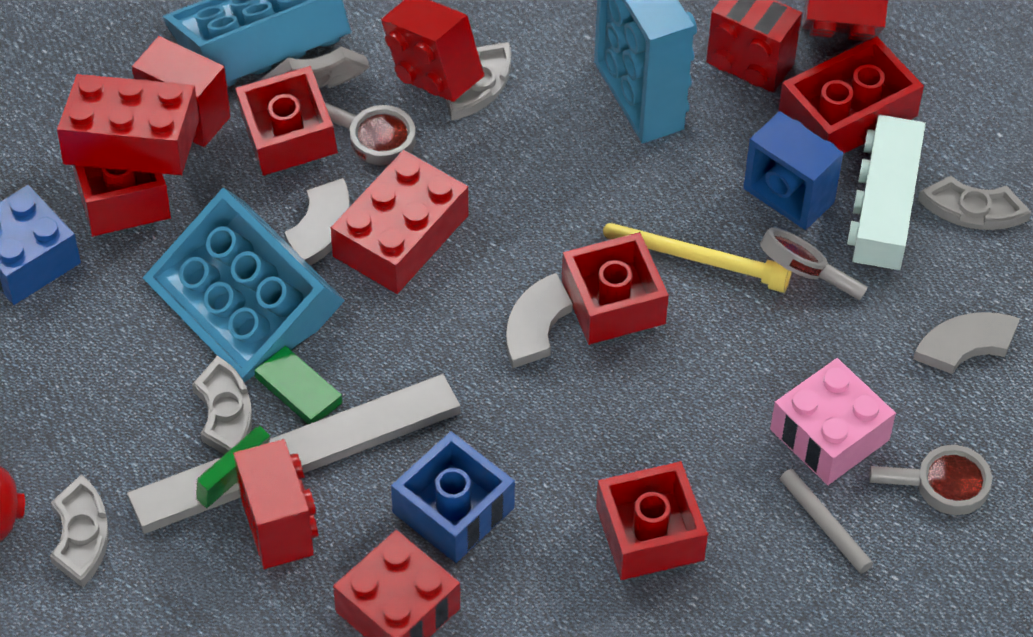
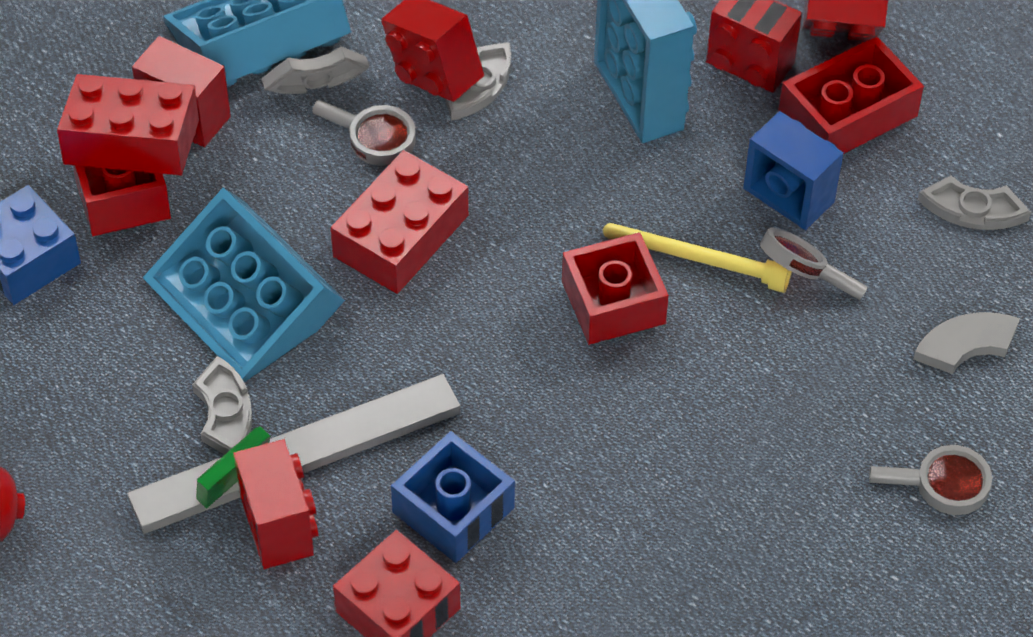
(83, 532): light grey tile -> none
(286, 120): red brick -> none
(298, 386): tile -> none
(313, 233): tile -> none
(533, 318): light grey tile -> none
(651, 520): red brick -> none
(826, 521): light grey bar -> none
(832, 421): bright pink brick -> none
(888, 192): light aqua brick -> none

